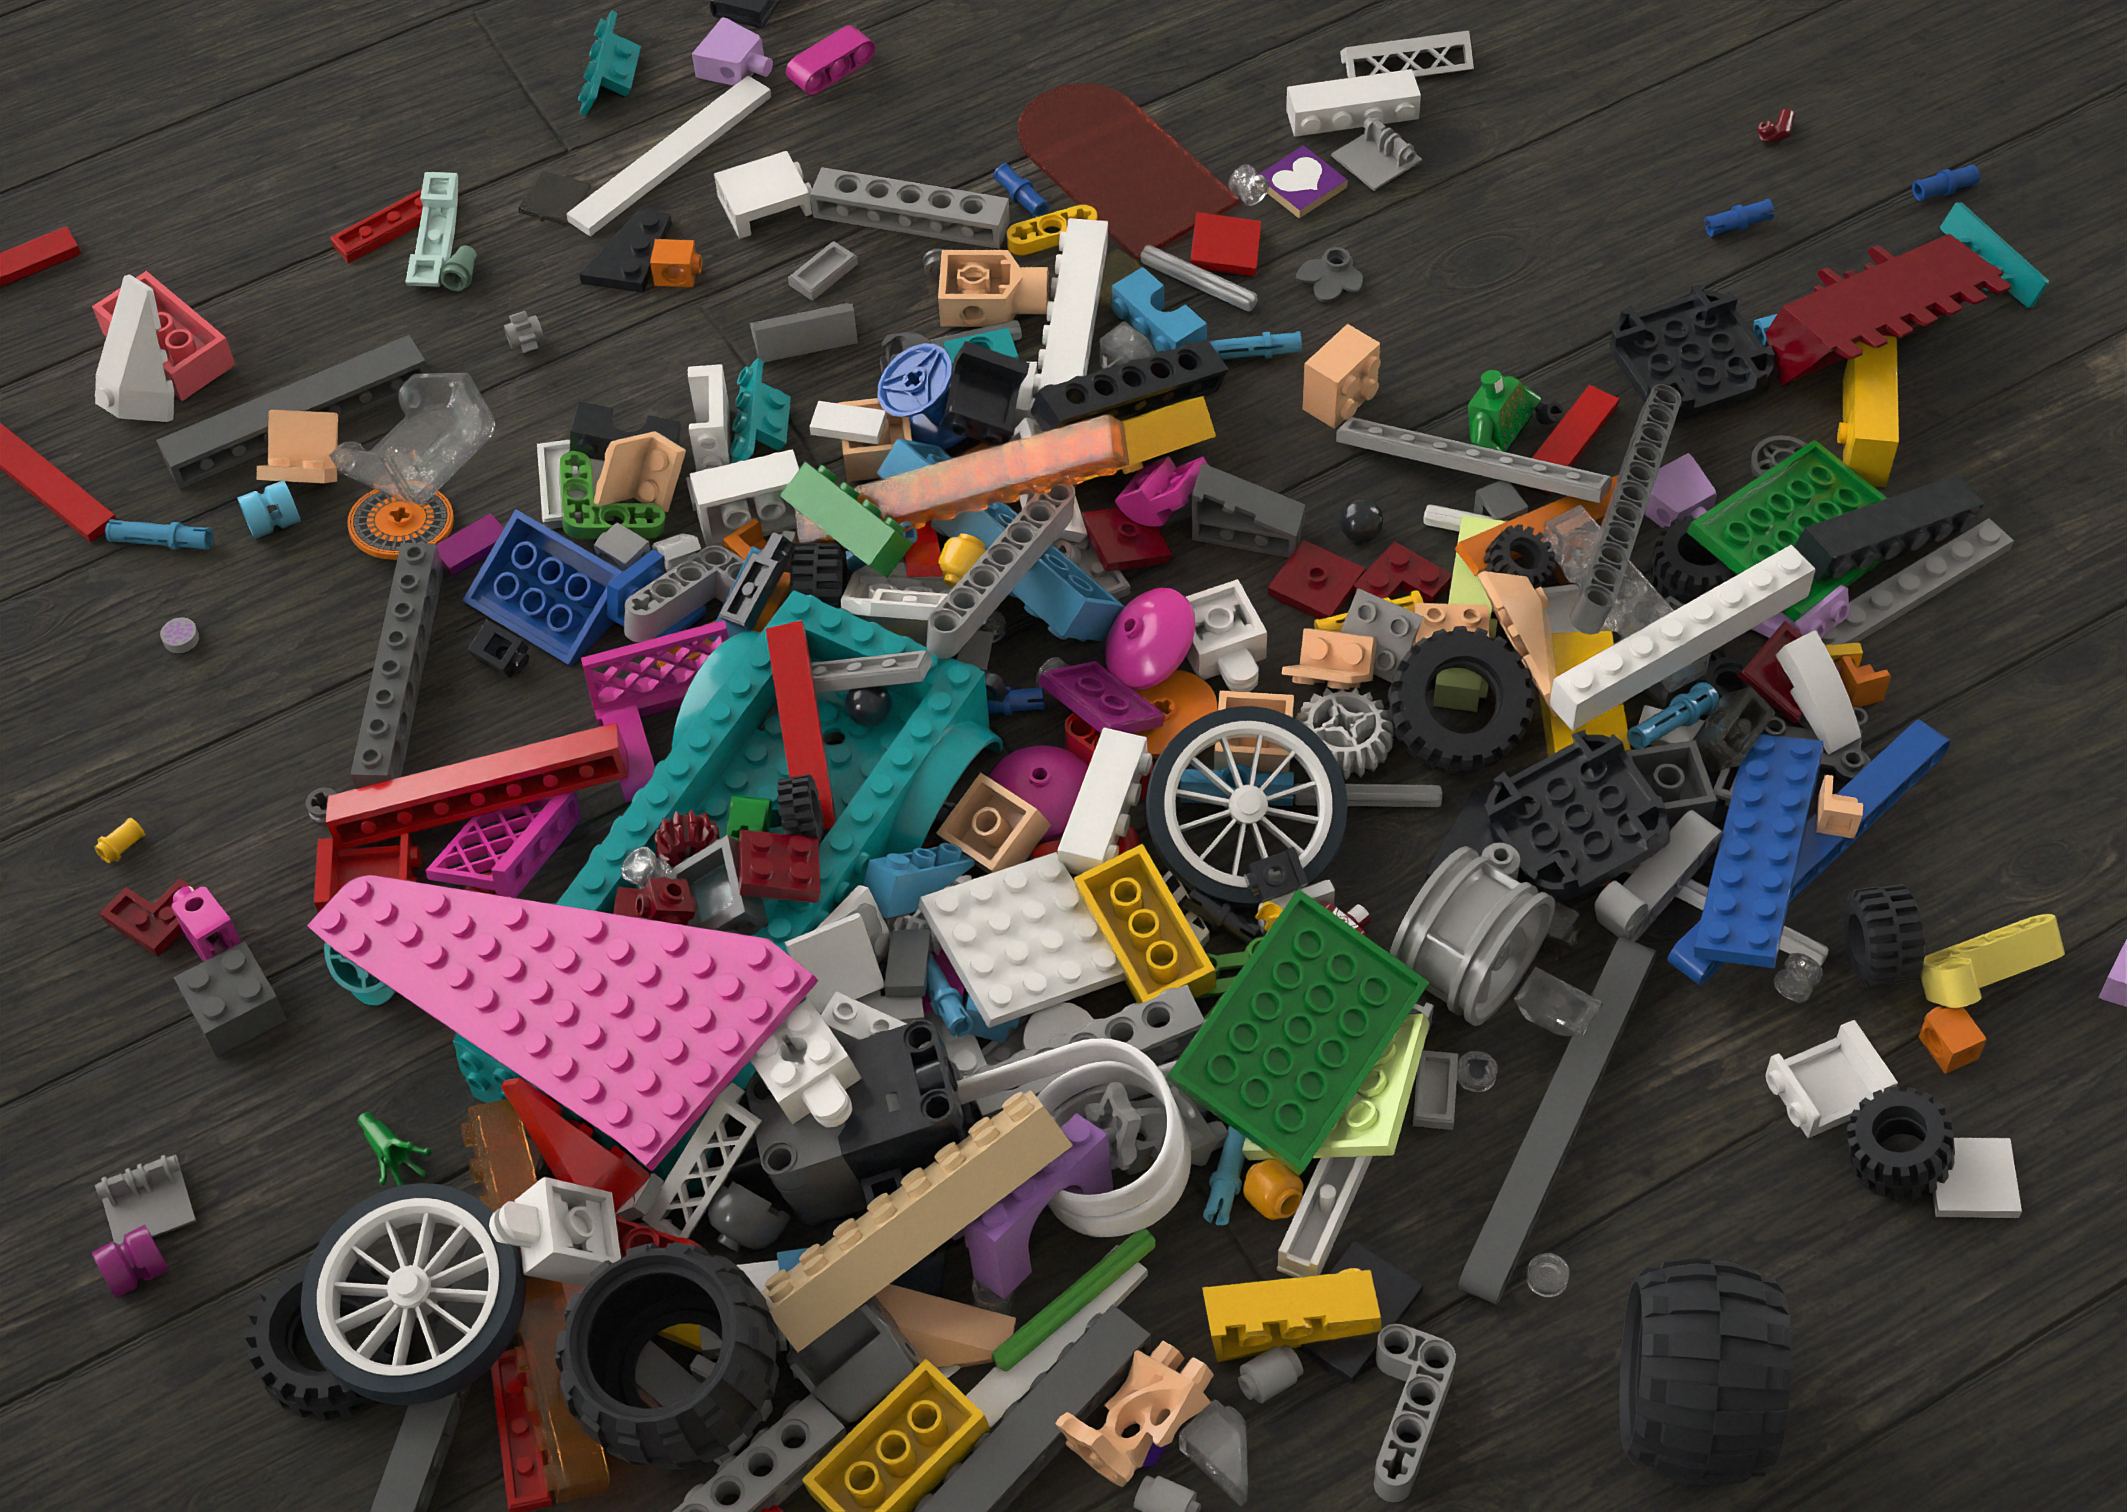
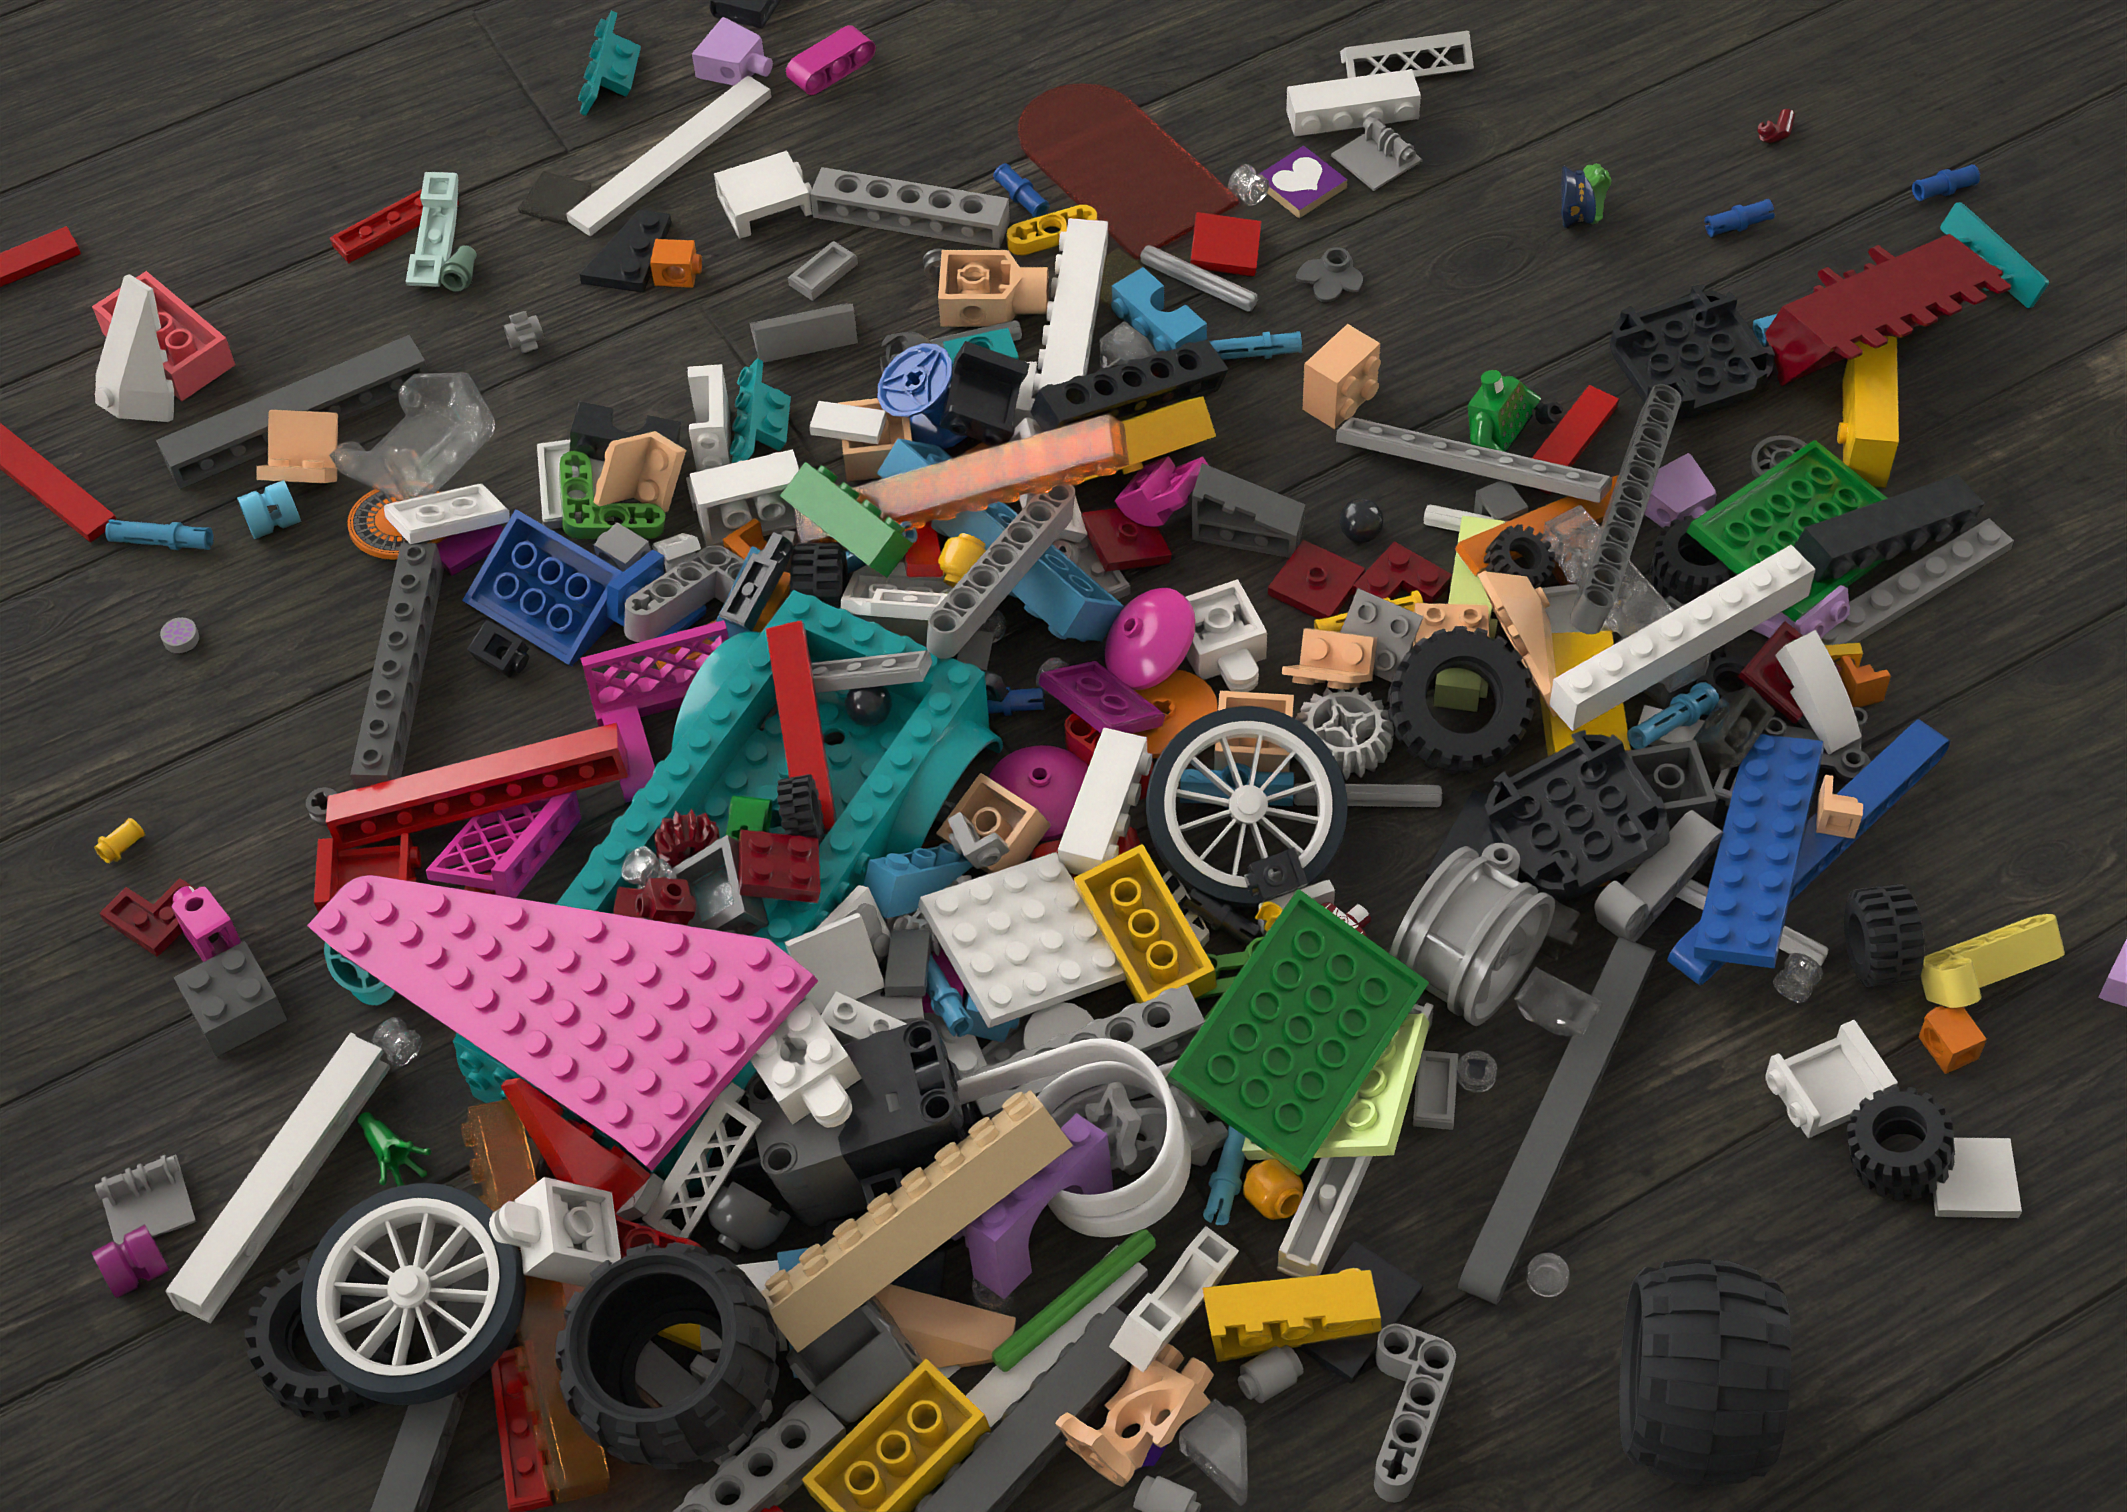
(278, 1180): none -> white tile
(397, 1041): none -> clear wheel
(446, 513): none -> white tile
(966, 841): none -> light grey bracket
(1174, 1301): none -> white arch
(1583, 194): none -> dark blue piece

